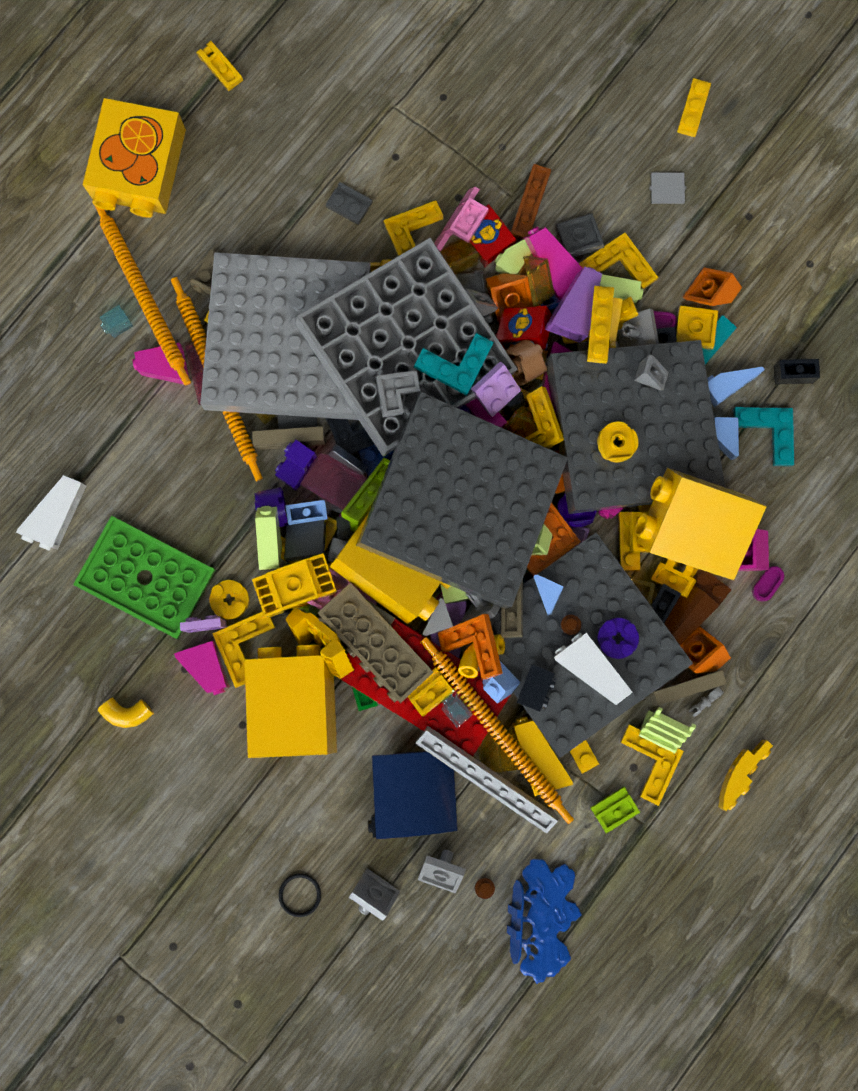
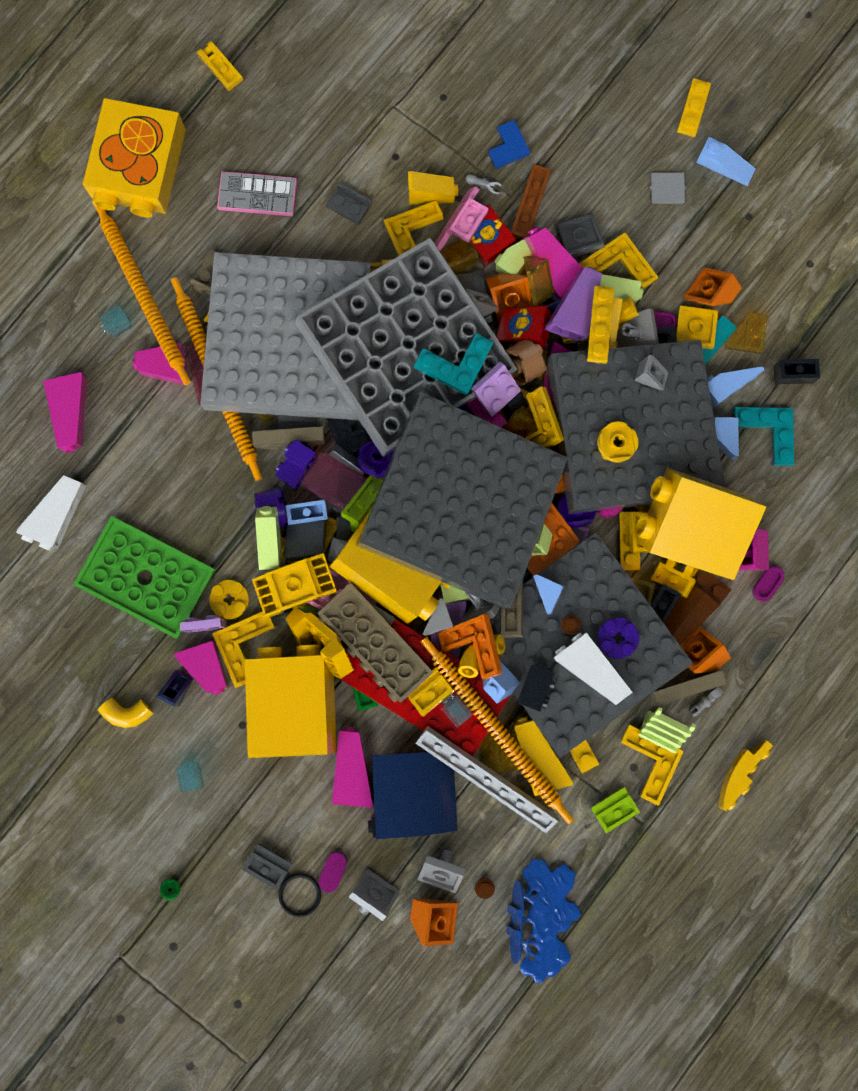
(67, 408): none -> dark pink slope
(169, 889): none -> green tile
(175, 688): none -> dark blue slope
(189, 776): none -> clear light blue brick
(257, 193): none -> tile
(267, 866): none -> dark grey plate
(332, 872): none -> magenta tile
(351, 773): none -> dark pink slope
(371, 466): none -> dark purple plate
(390, 390): light grey plate -> none
(430, 187): none -> yellow slope
(434, 921): none -> orange slope
(483, 183): none -> light grey piece
(513, 147): none -> blue tile
(725, 161): none -> light blue slope
(749, 335): none -> clear yellow wing

